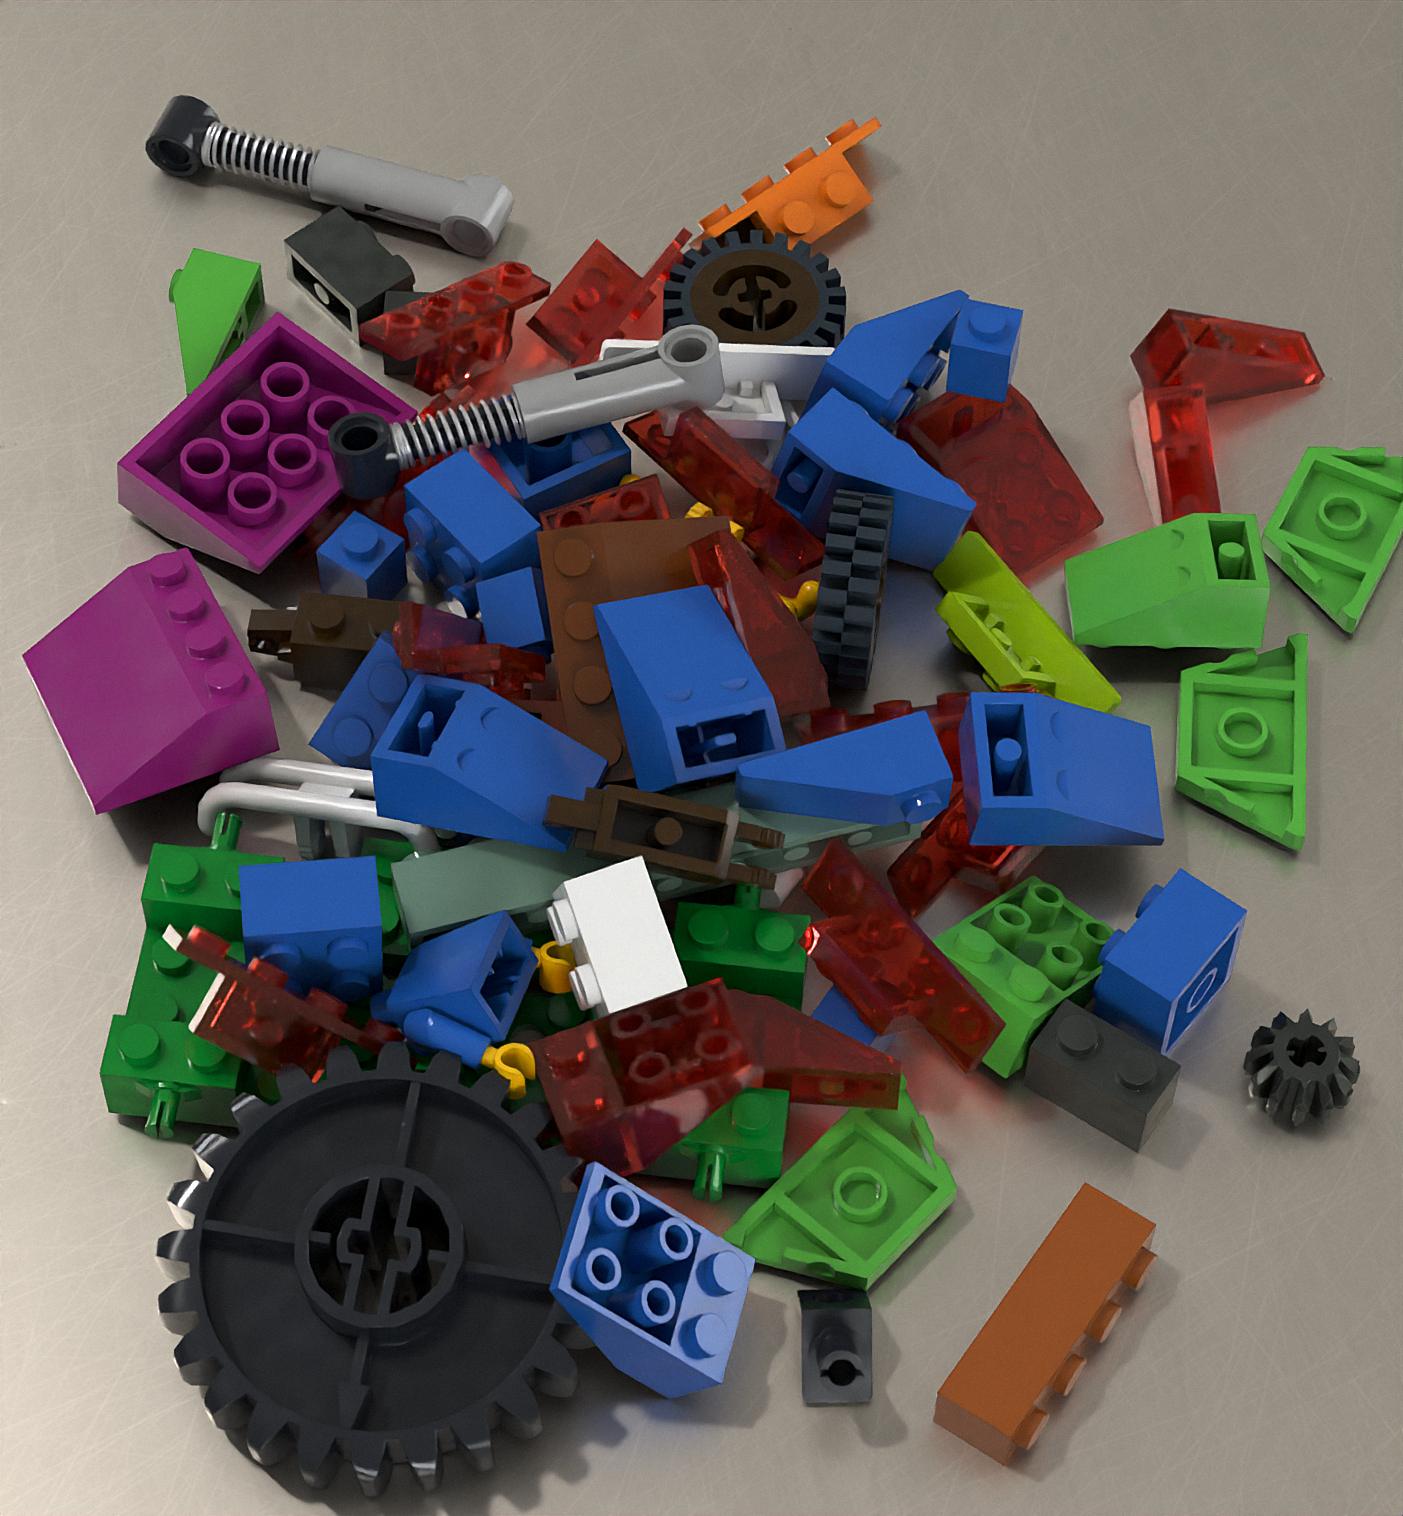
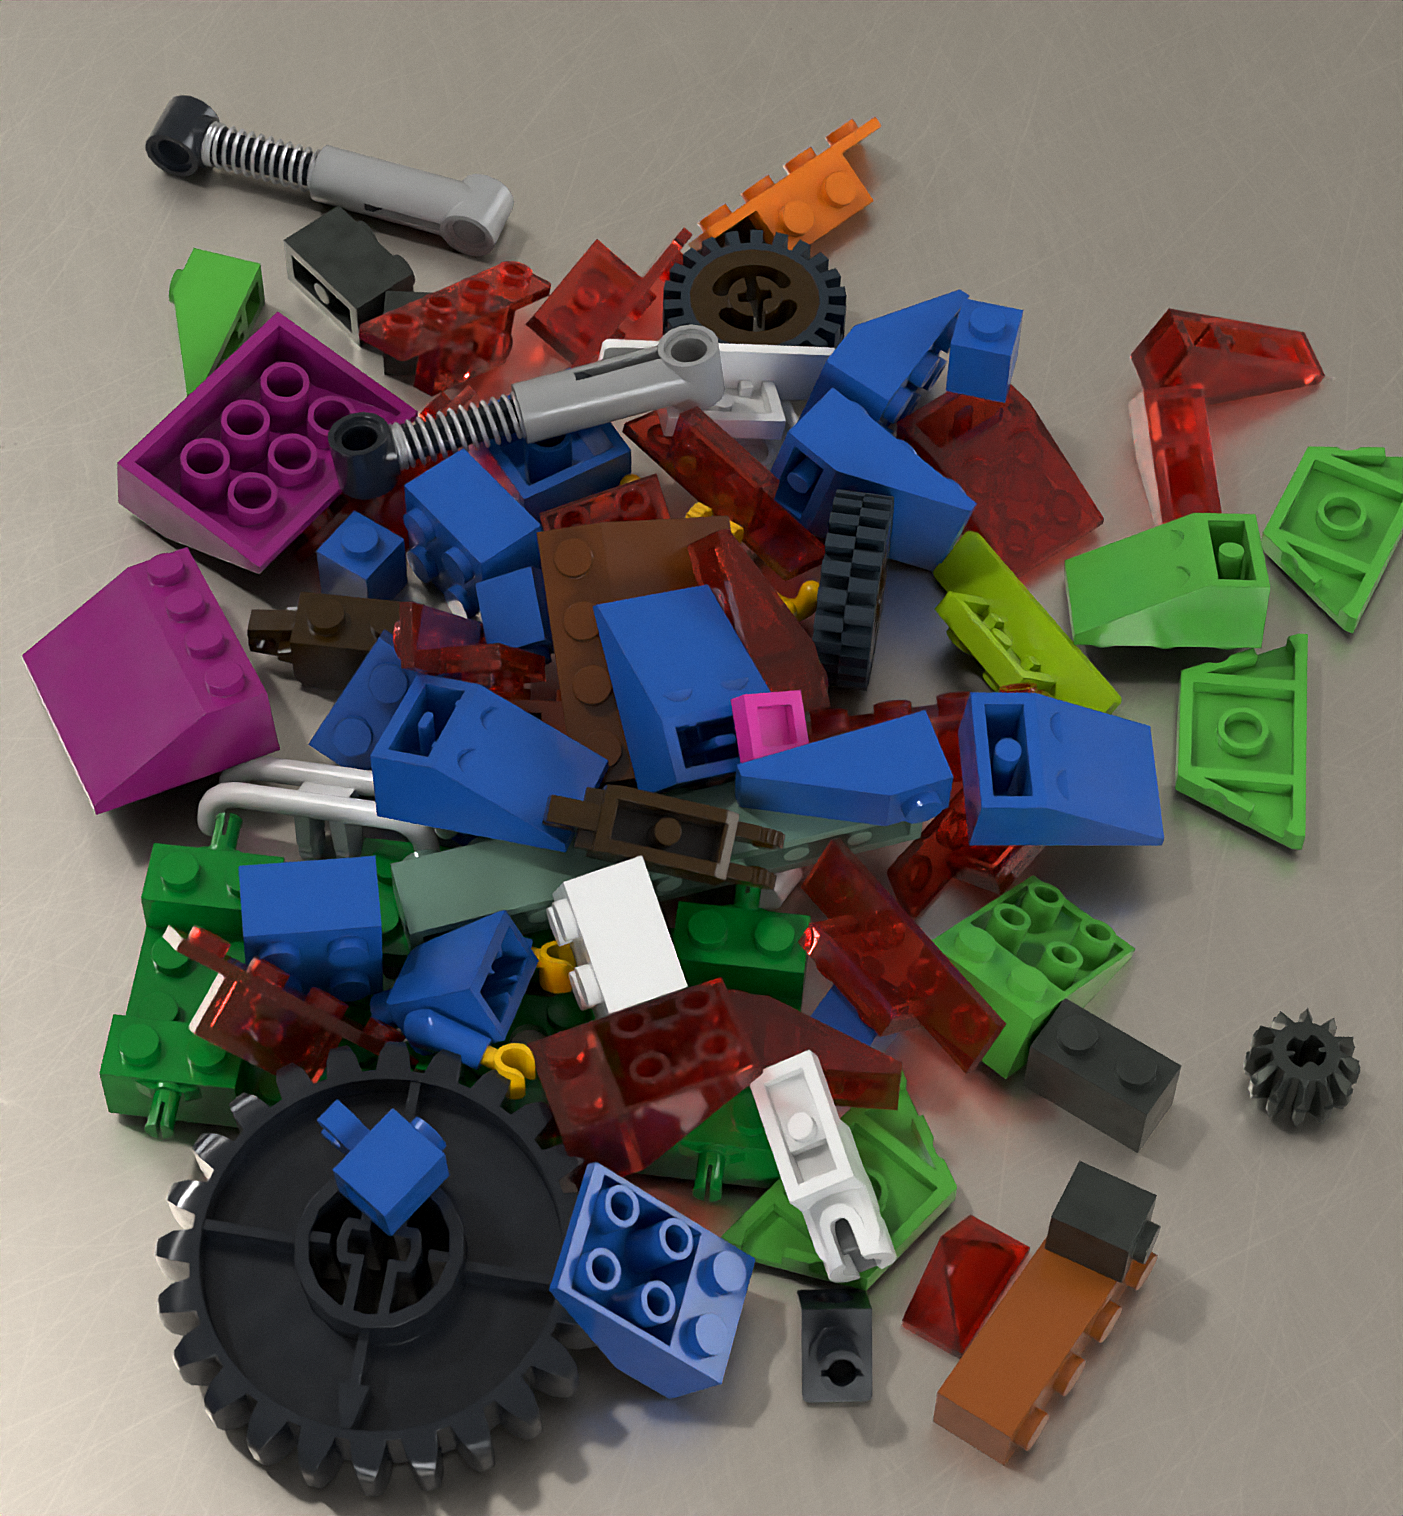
(386, 1168): none -> blue brick
(768, 723): none -> dark pink plate
(822, 1168): none -> white plate
(963, 1284): none -> clear red slope
(1103, 1222): none -> pearl dark grey brick
(1168, 961): blue brick -> none

